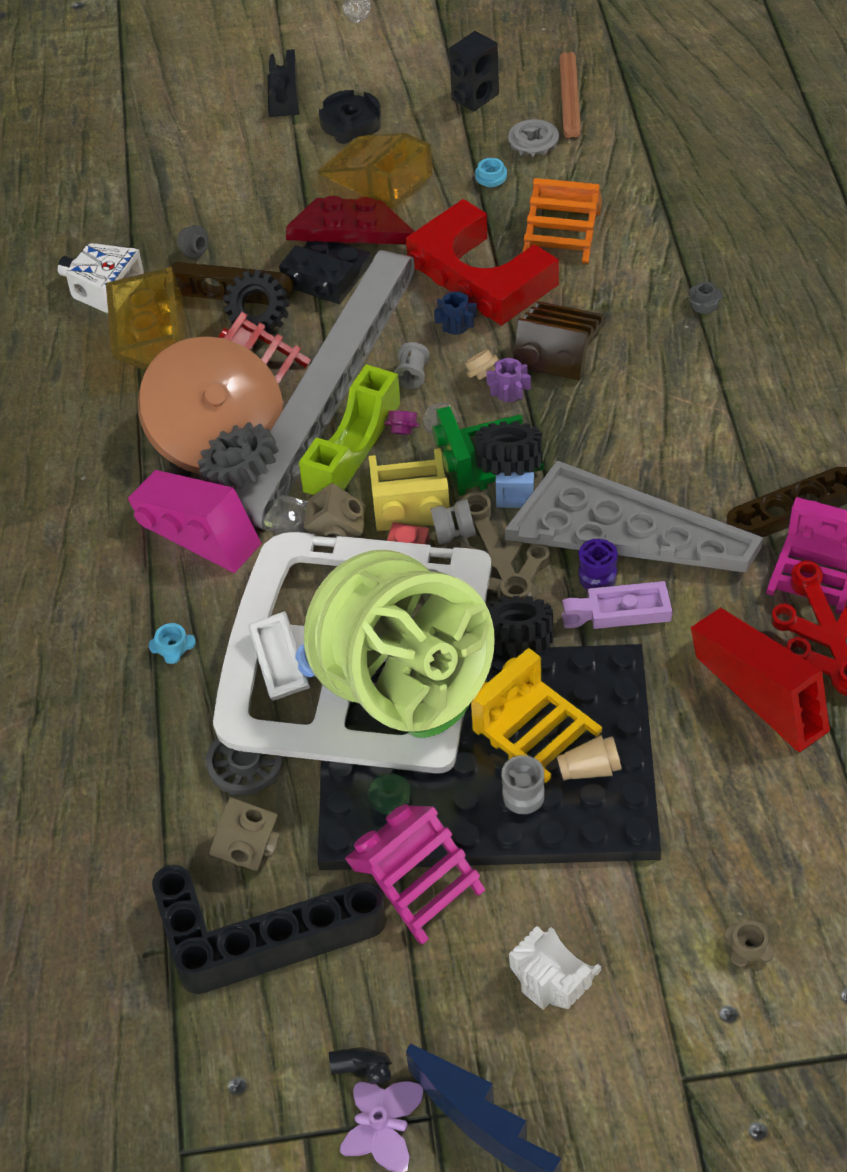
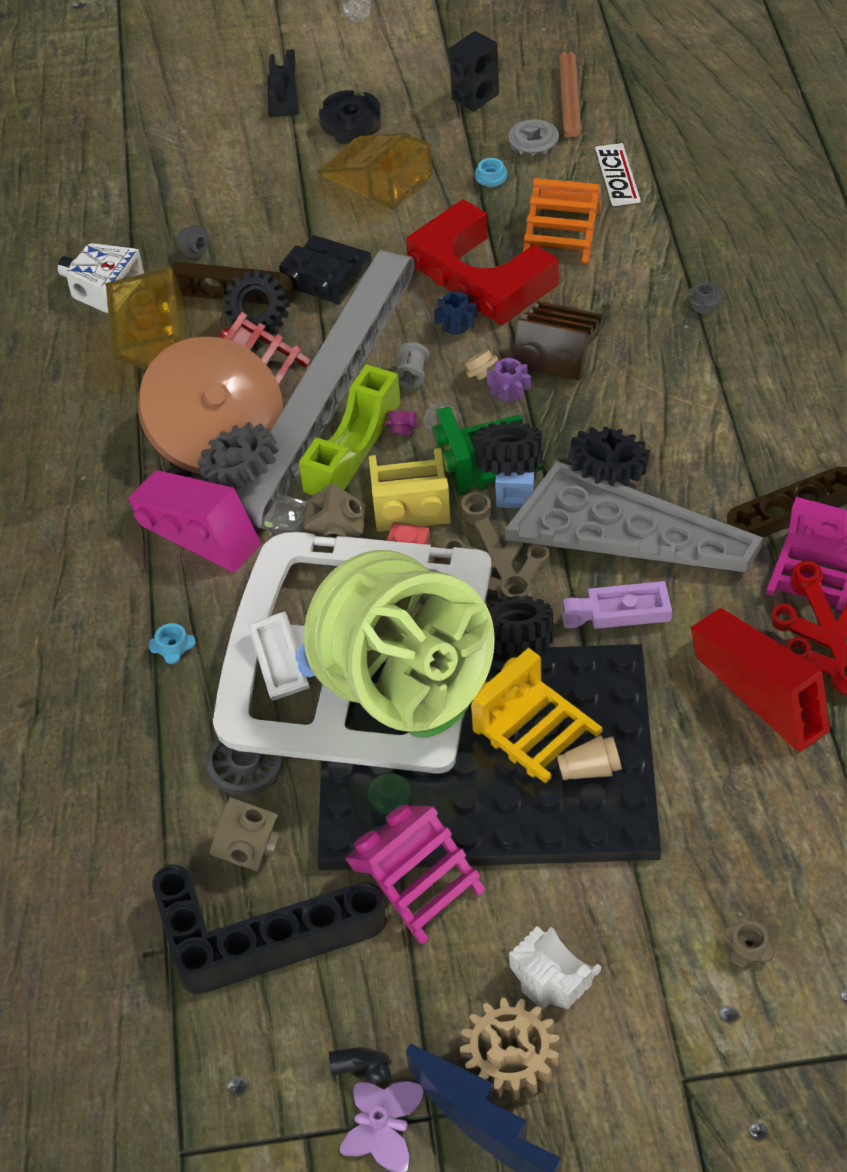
(349, 222): dark red wing -> none
(445, 525): light grey wheel -> none
(504, 1029): none -> tan gear
(523, 784): light grey wheel -> none
(597, 564): dark purple wheel -> none
(608, 456): none -> black gear
(617, 174): none -> white sticker

